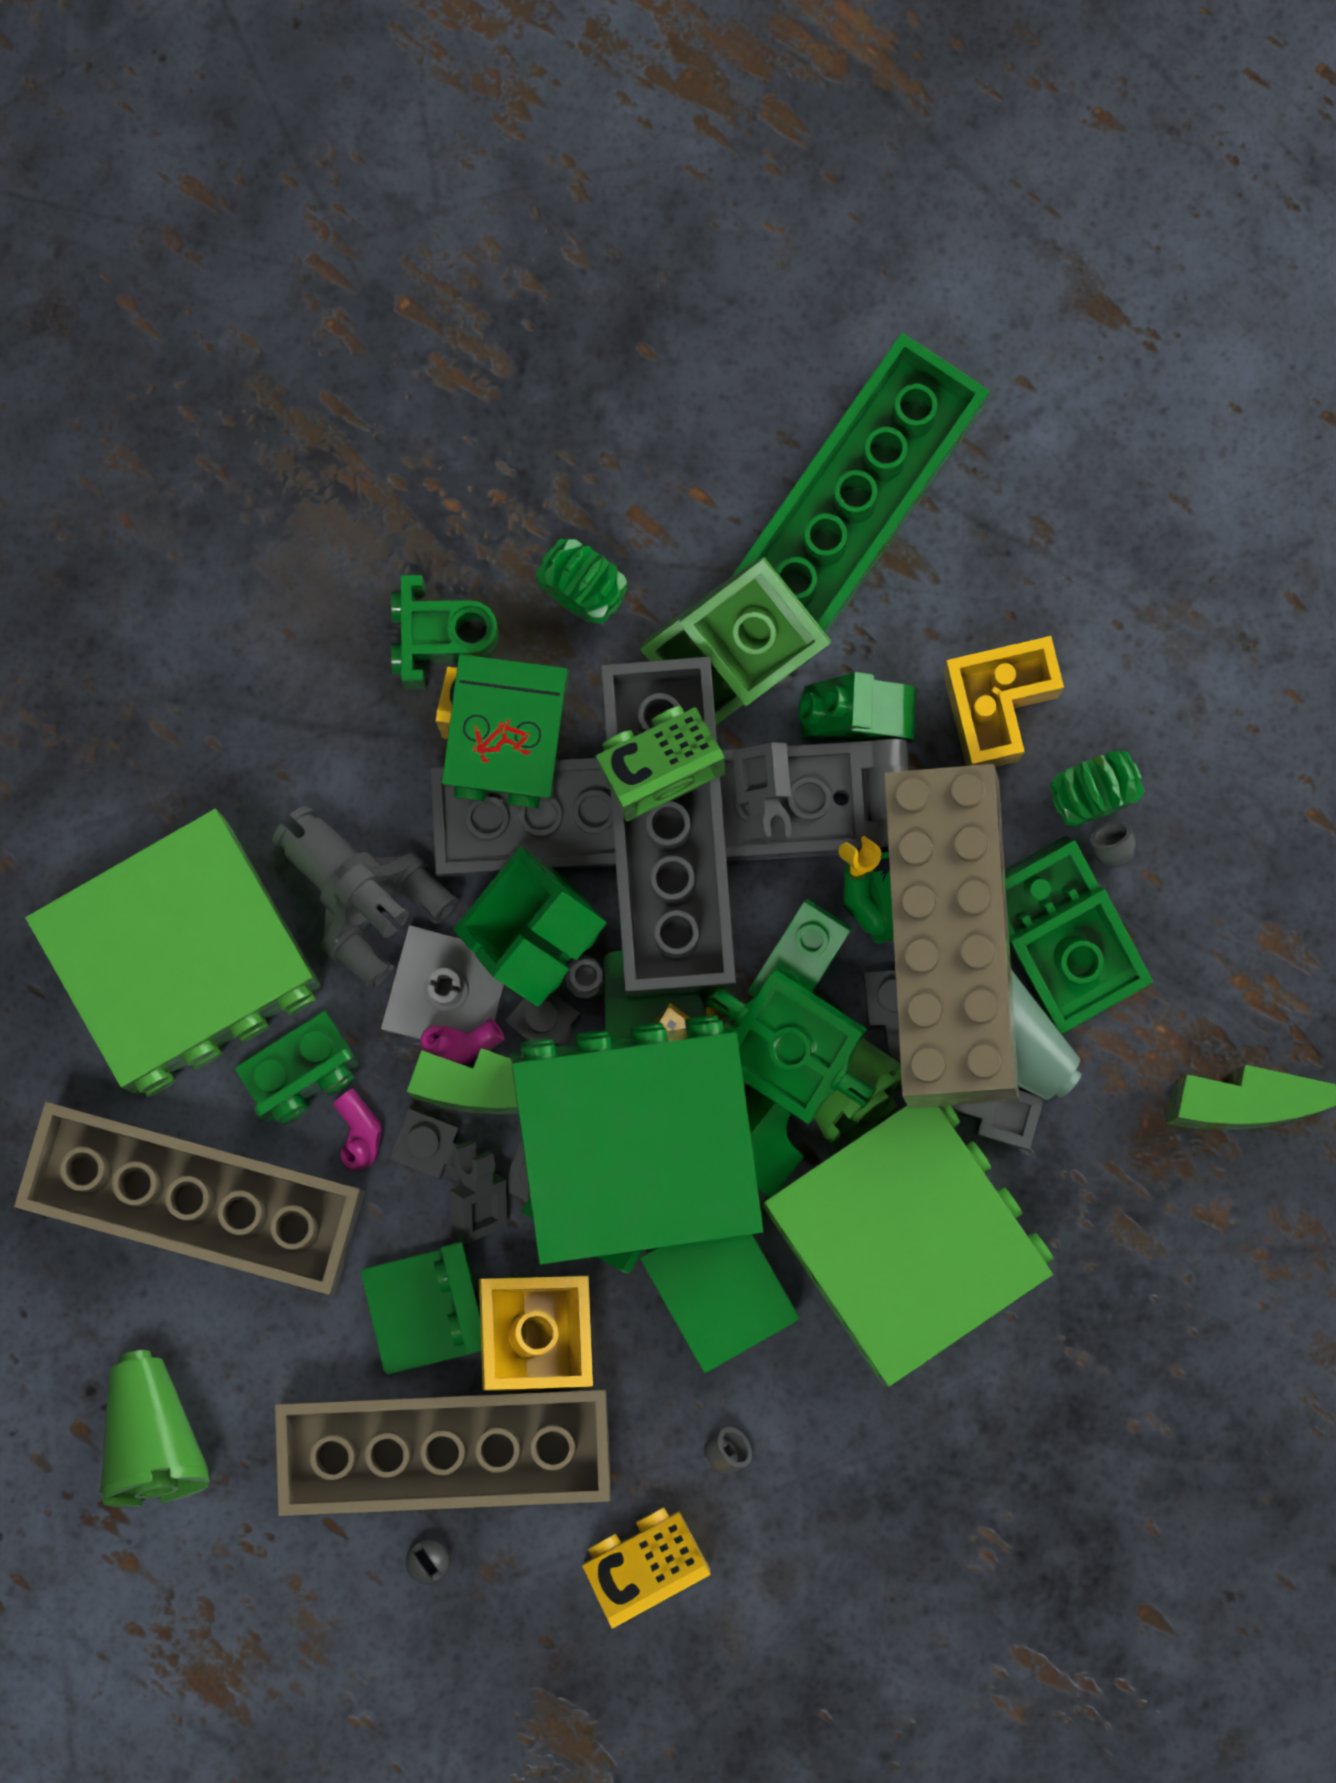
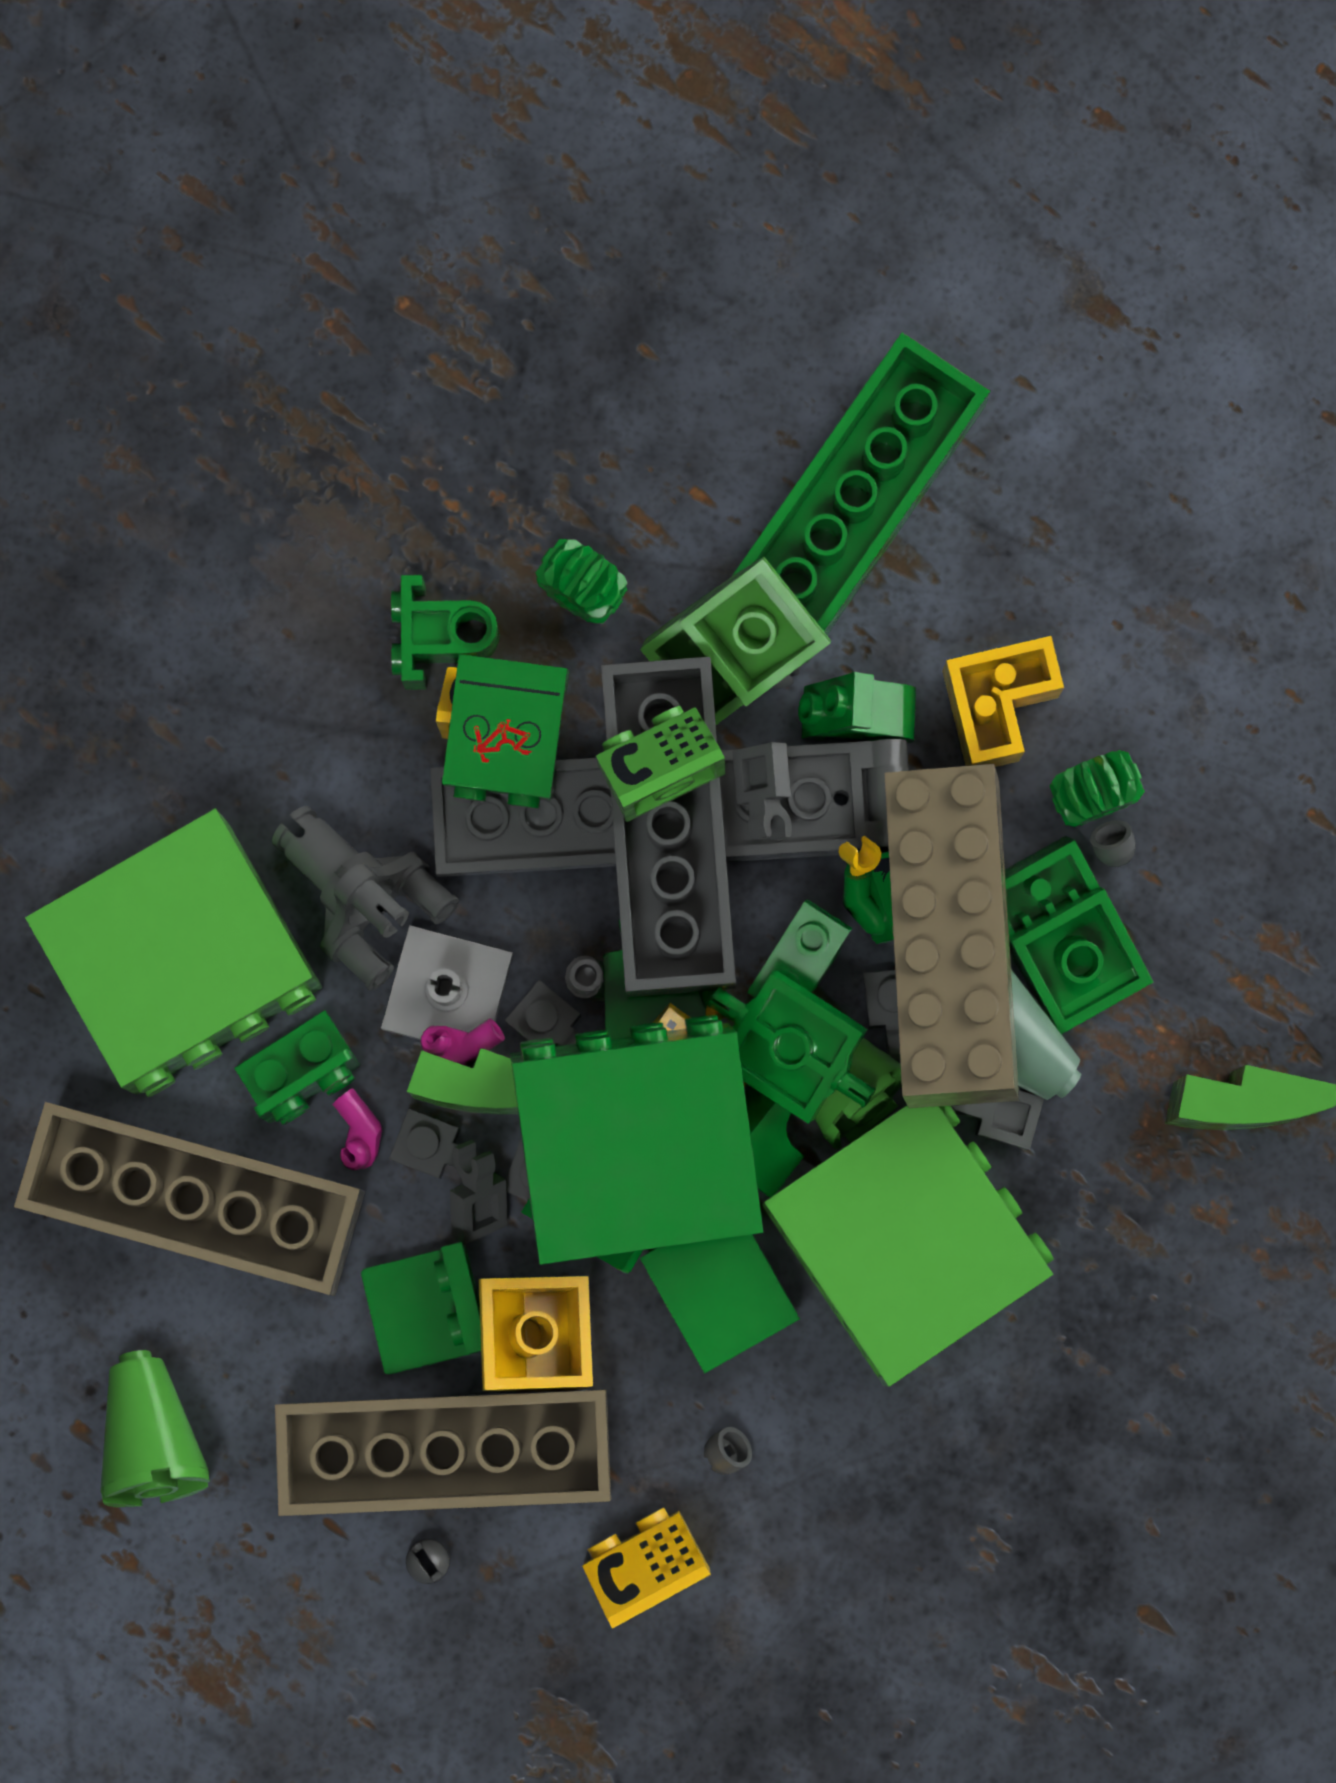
(529, 926): green piece -> none

